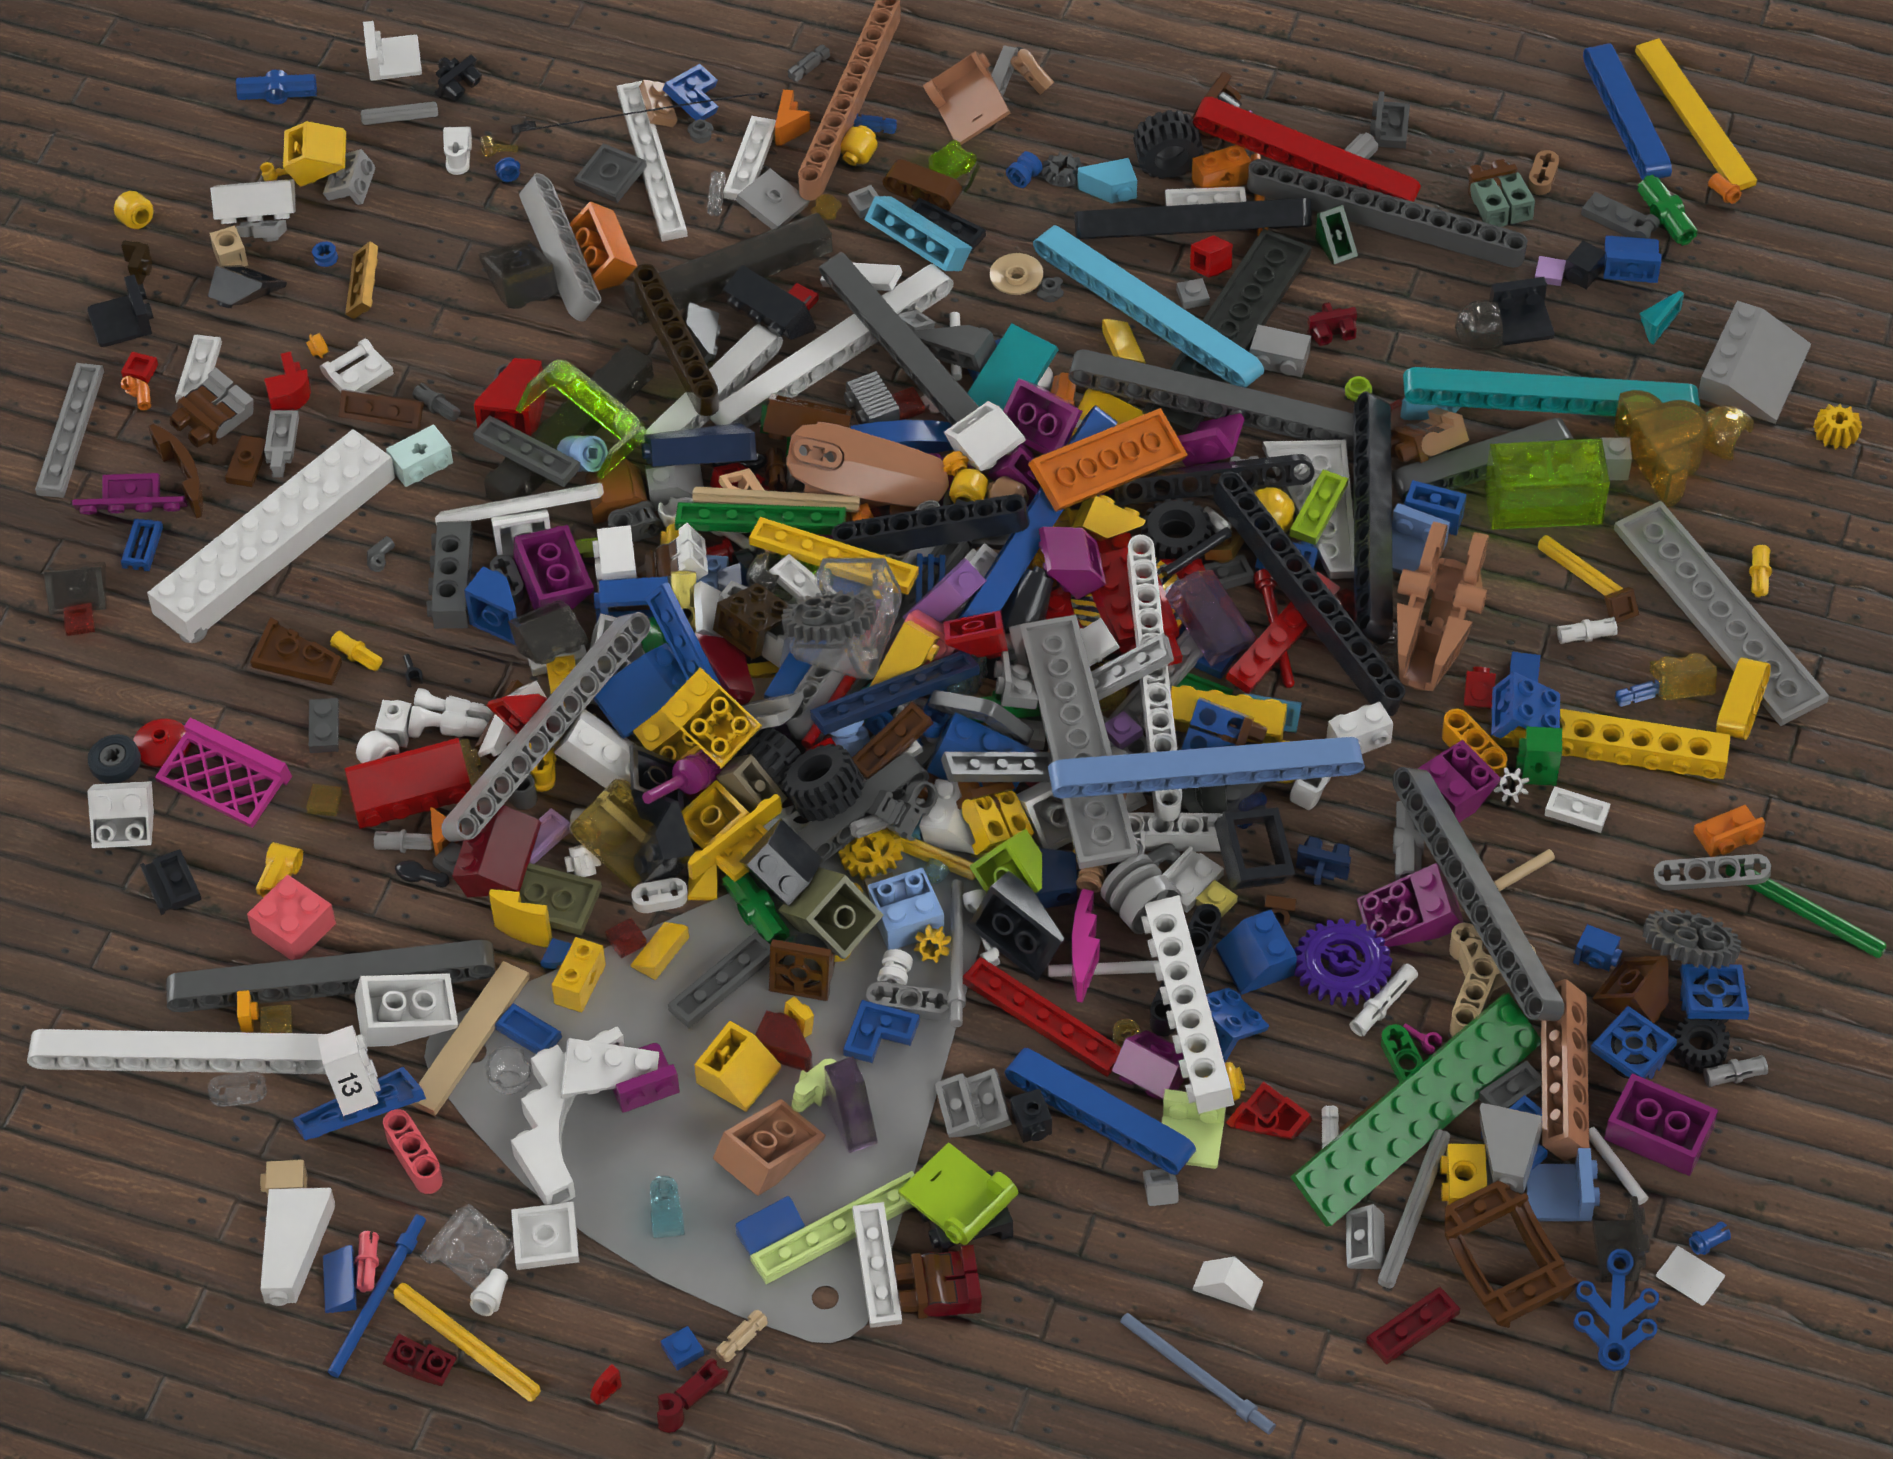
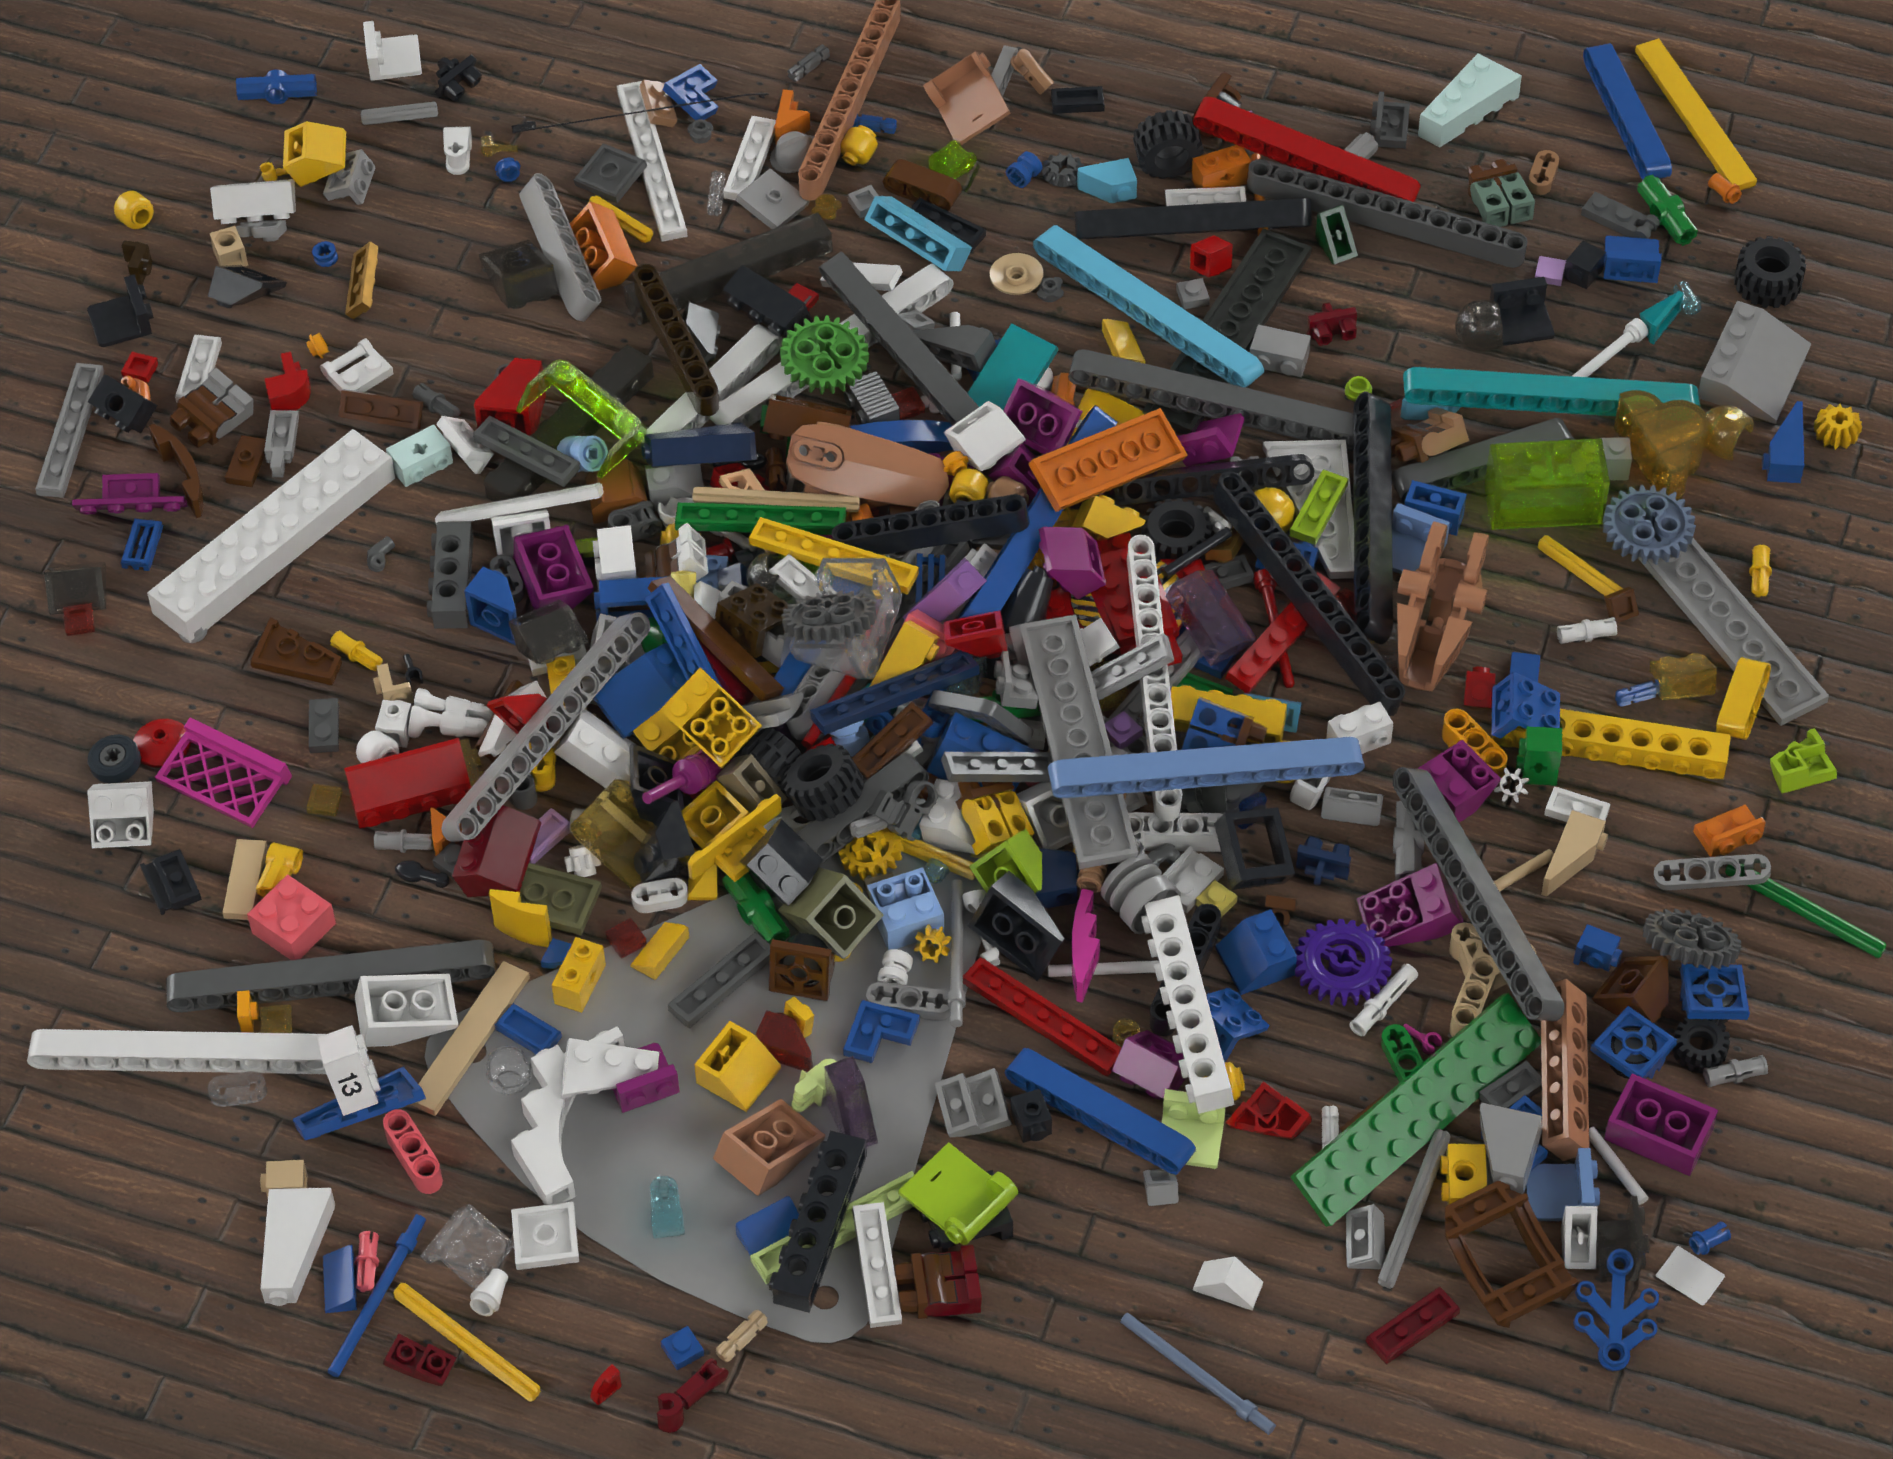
(135, 409): none -> black brick
(244, 877): none -> tan tile
(391, 692): none -> tan bracket
(461, 439): none -> white bracket
(626, 222): none -> yellow axle
(723, 644): none -> reddish brown tile
(790, 151): none -> light grey piece
(800, 1290): none -> black brick
(828, 348): none -> bright green gear
(1077, 100): none -> black tile
(1352, 806): none -> light grey slope
(1469, 97): none -> light aqua wedge
(1575, 850): none -> tan slope
(1579, 1237): none -> white slope
(1634, 332): none -> white piece
(1648, 524): none -> sand blue gear
(1691, 304): none -> clear light blue pin
(1768, 287): none -> black tyre
(1786, 450): none -> blue slope
(1802, 764): none -> lime slope

